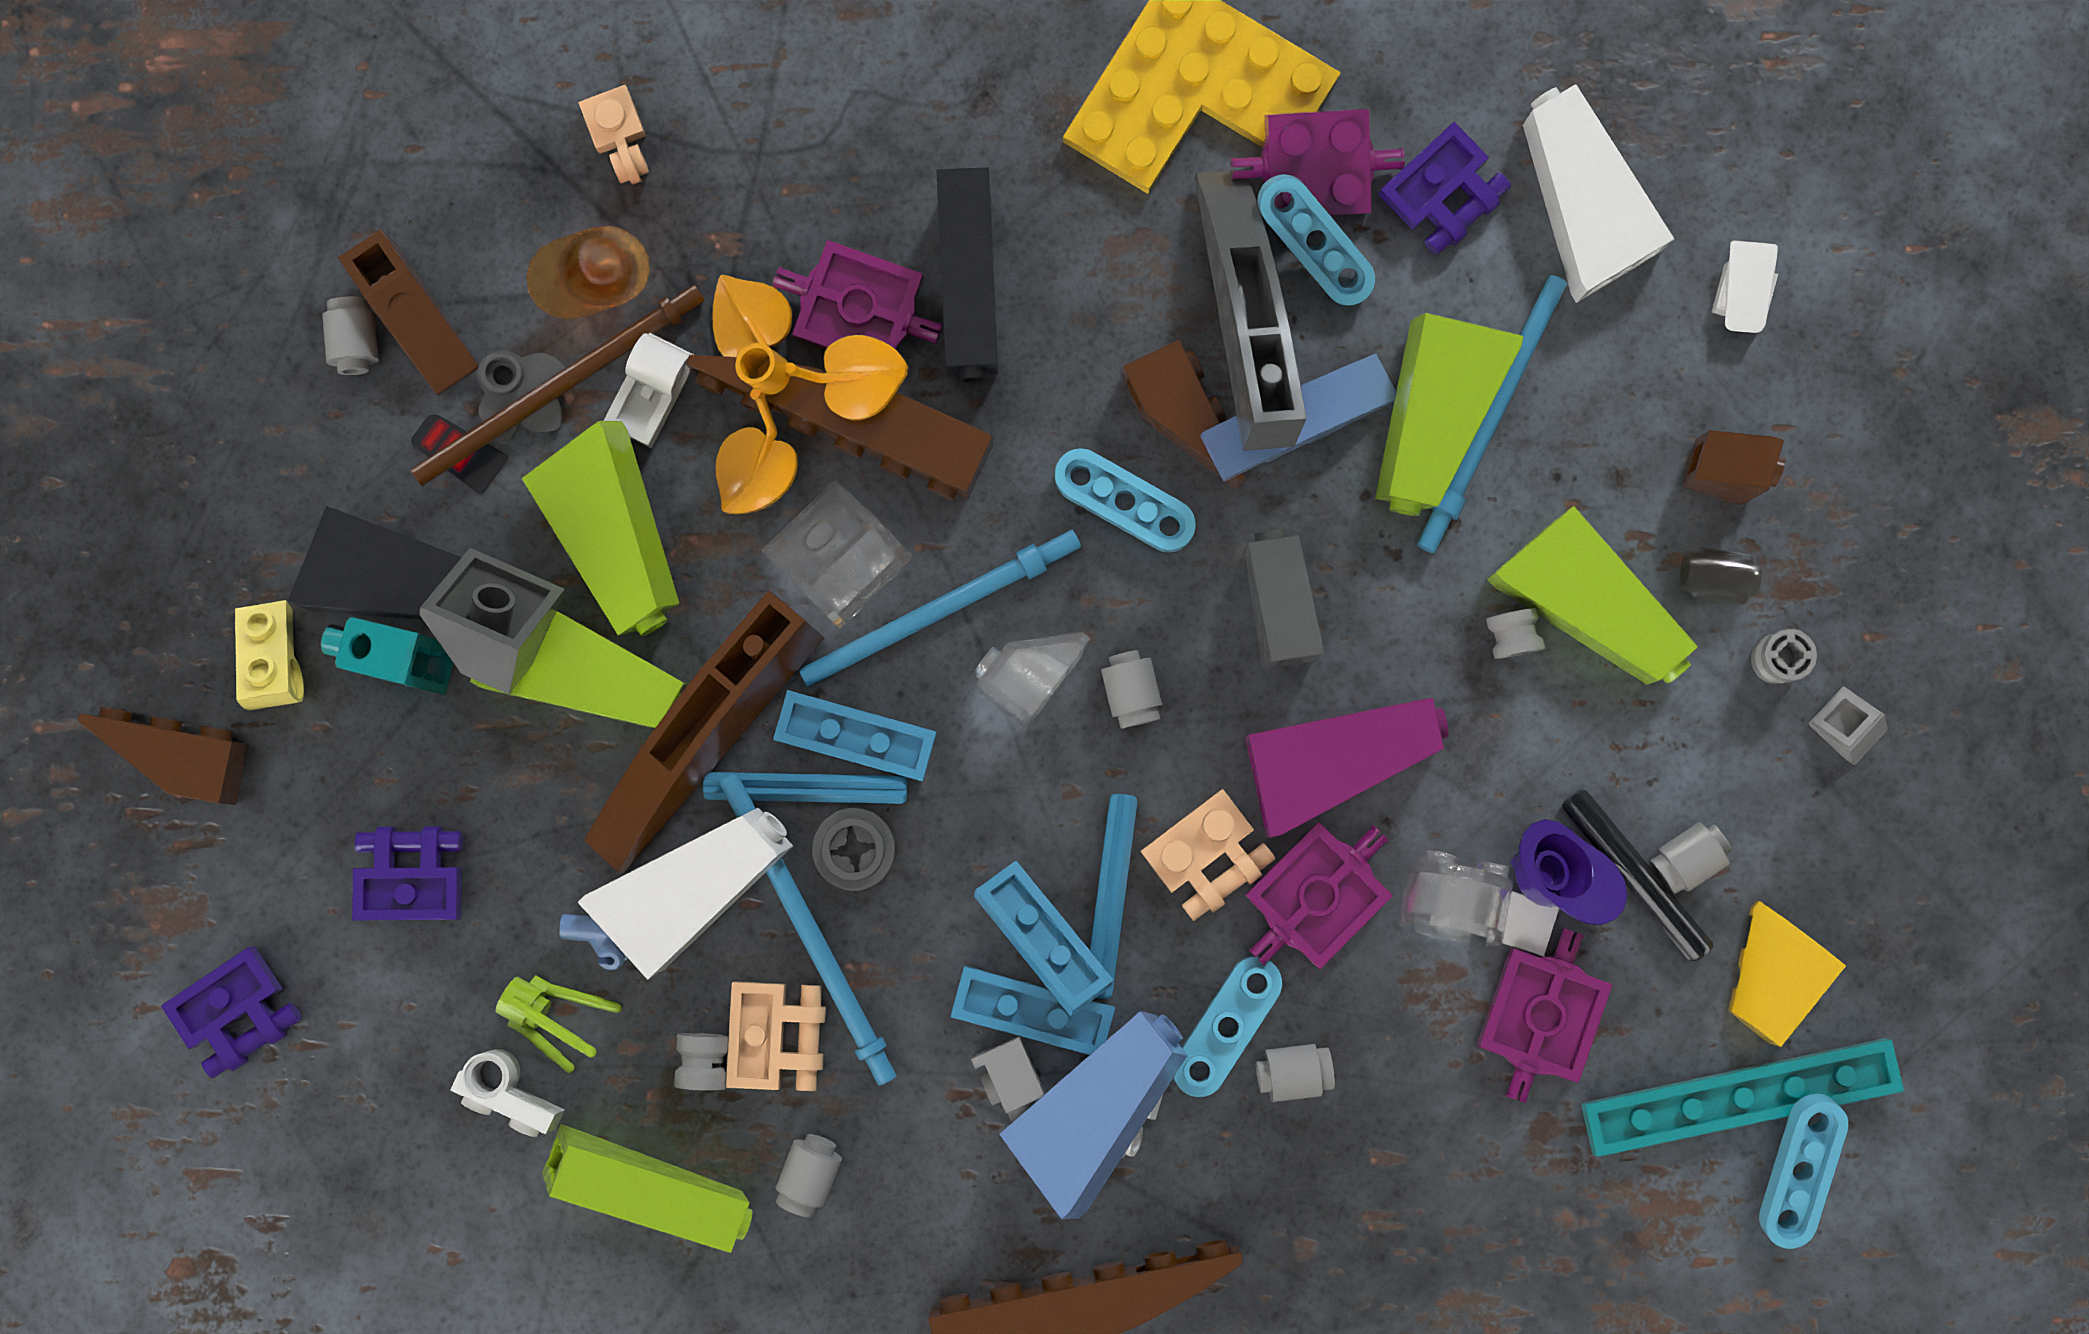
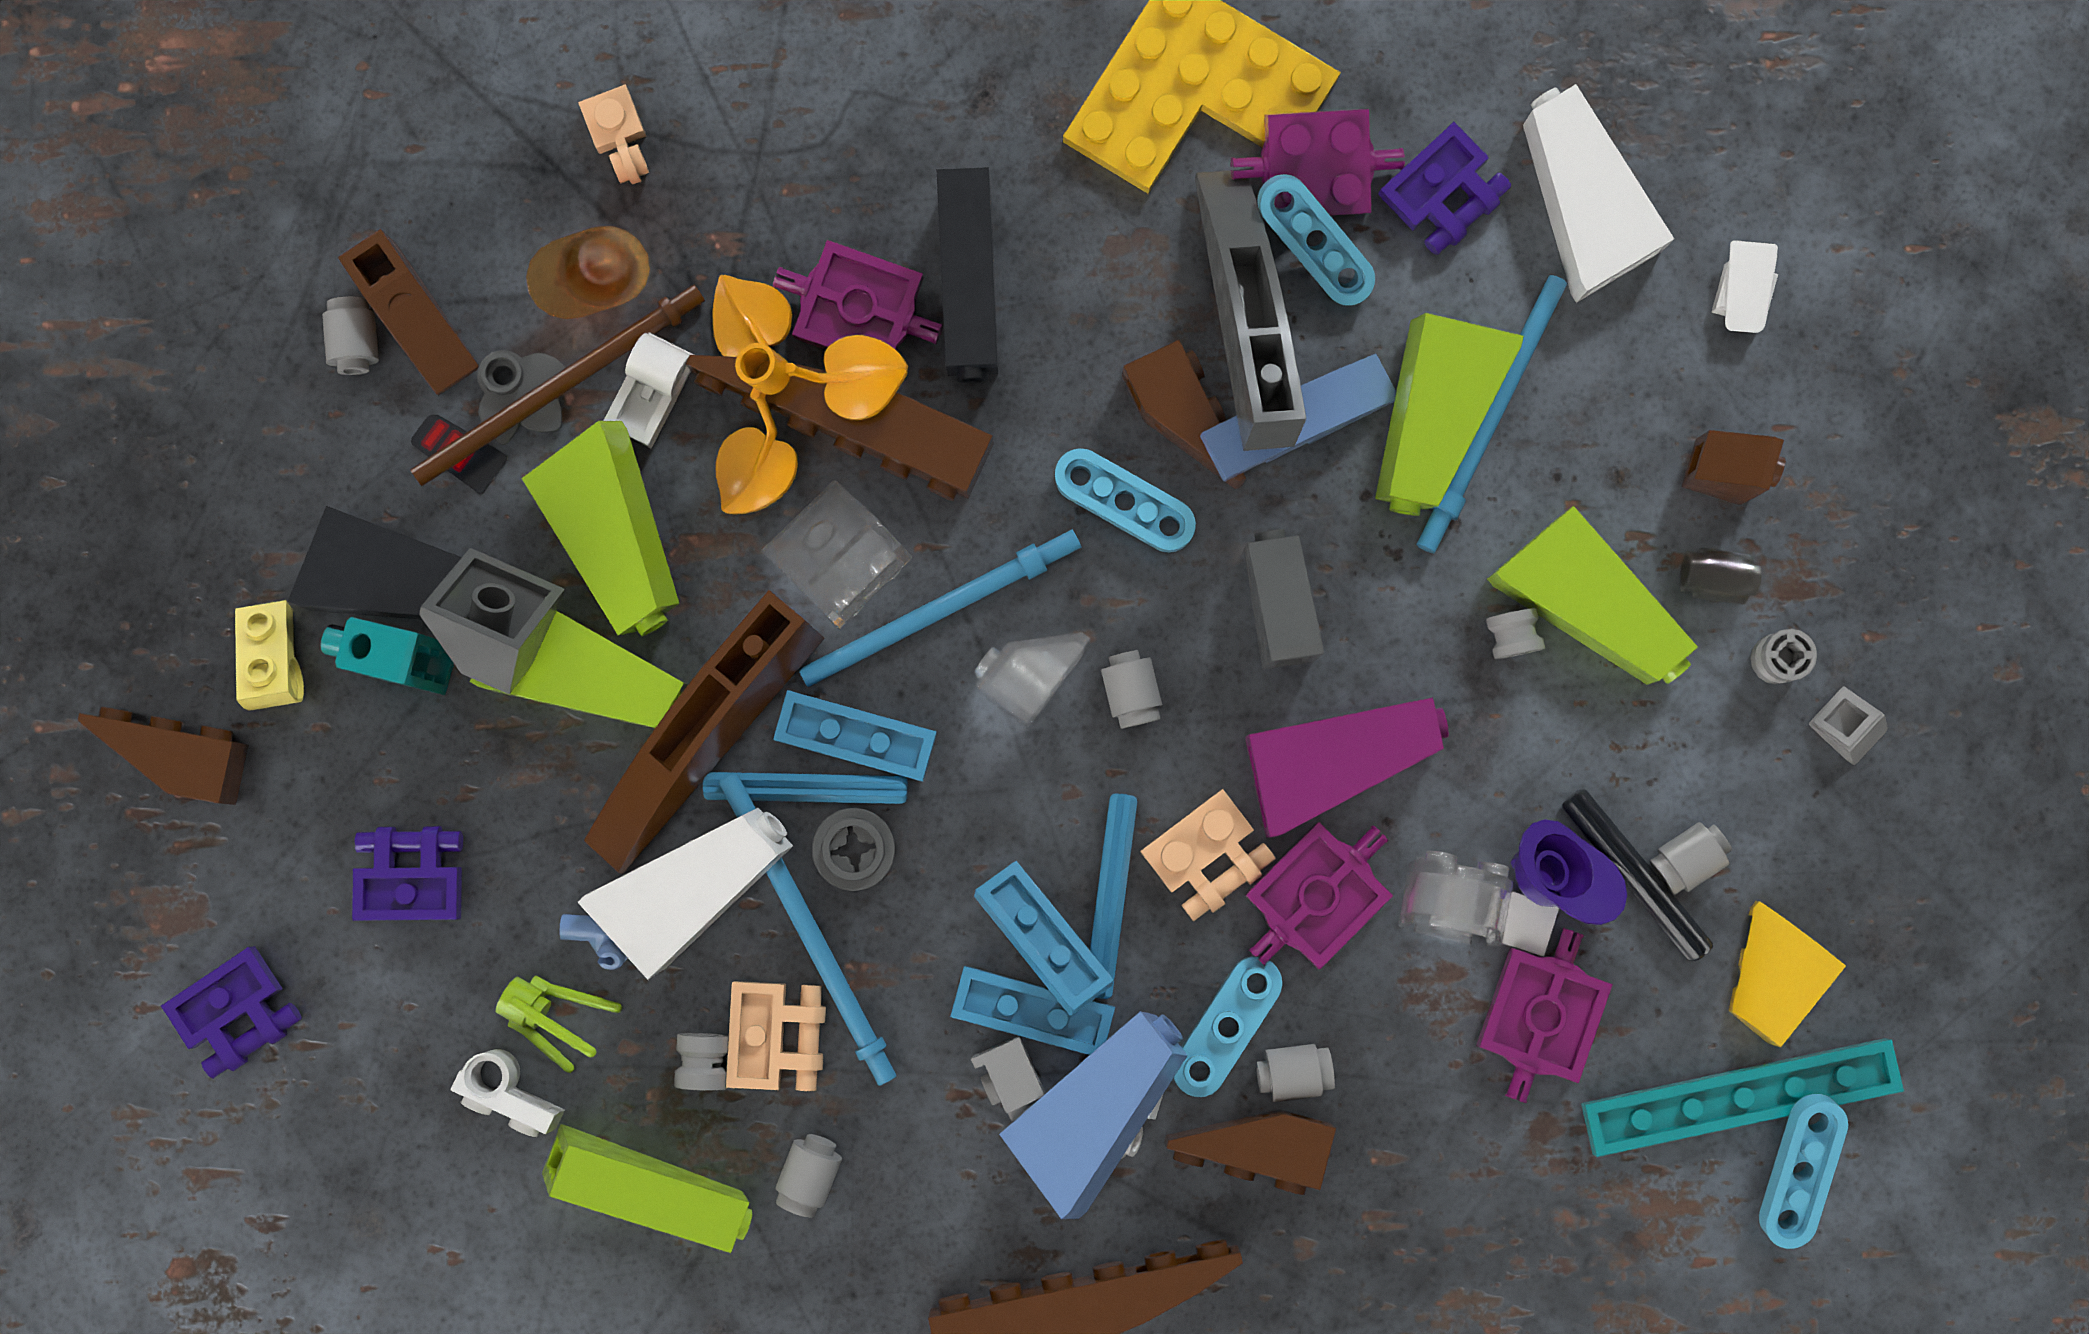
(1268, 1143): none -> reddish brown slope

